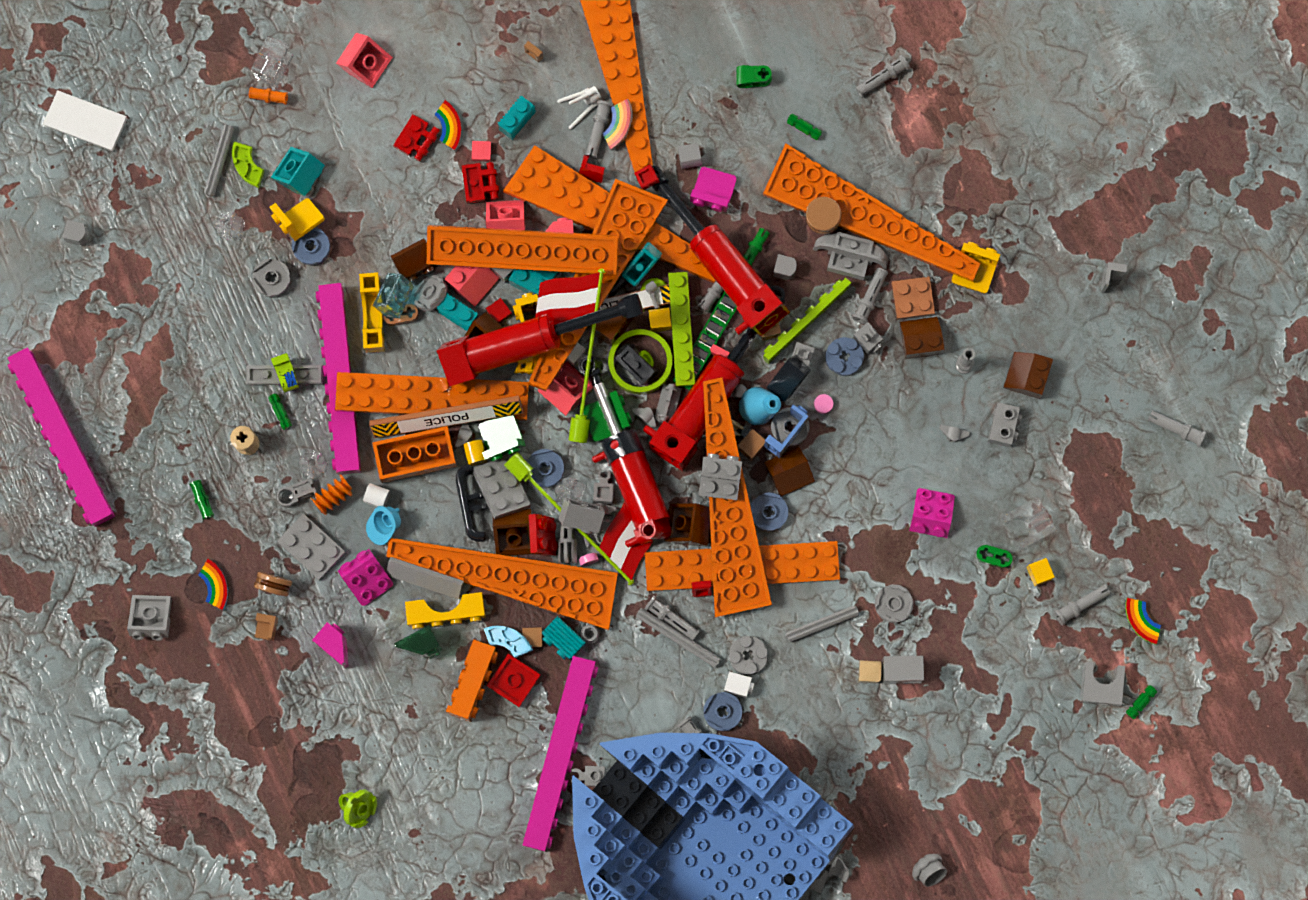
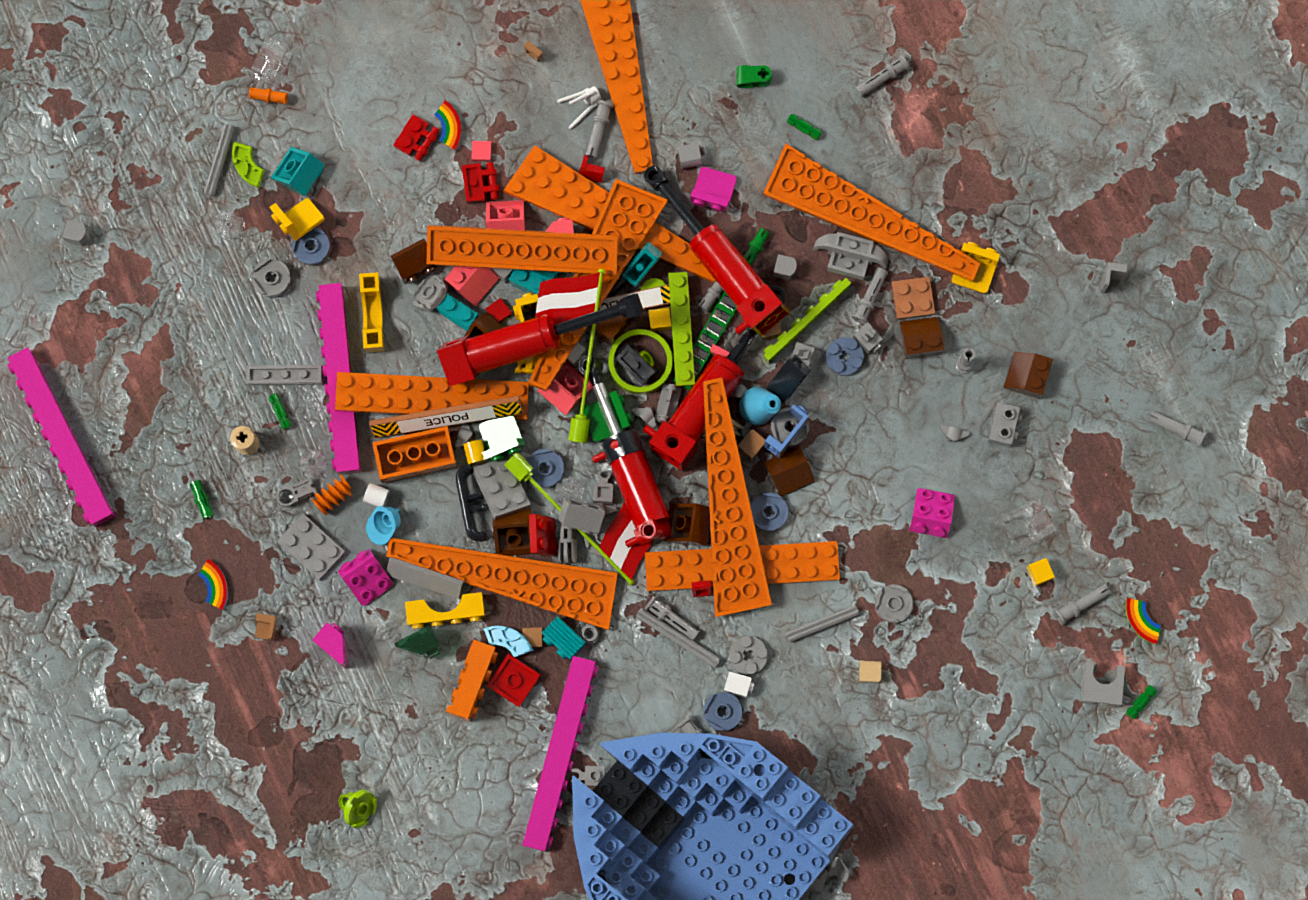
(85, 121): white tile -> none
(149, 617): light grey plate -> none
(272, 584): medium nougat head -> none
(285, 372): lime leg -> none
(364, 59): coral slope -> none
(393, 295): clear light blue brick -> none
(403, 318): nougat beam -> none
(516, 117): teal brick -> none
(588, 559): bright pink tile -> none
(620, 124): tile -> none
(647, 177): red tile -> none
(651, 288): light grey hand -> none
(720, 477): light grey plate -> none
(823, 215): medium nougat head -> none
(823, 404): bright pink tile -> none
(902, 670): light grey piece -> none
(929, 870): light grey piece -> none
(992, 560): green beam -> none

